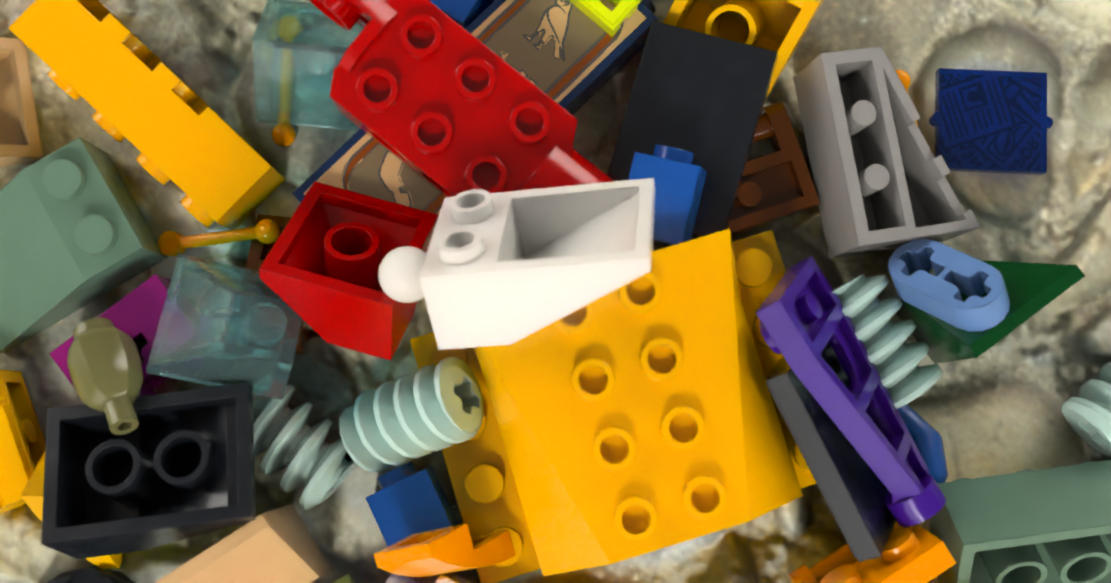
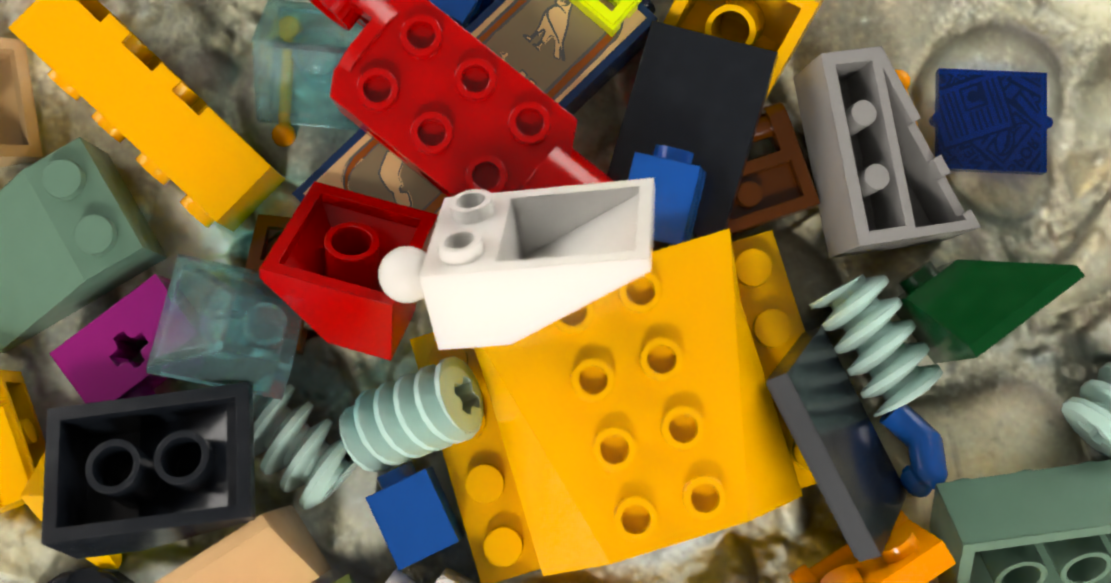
(106, 372): olive plant -> none
(172, 242): light orange hinge -> none
(444, 552): light orange slope -> none
(798, 324): dark purple plate -> none
(954, 275): medium blue beam -> none

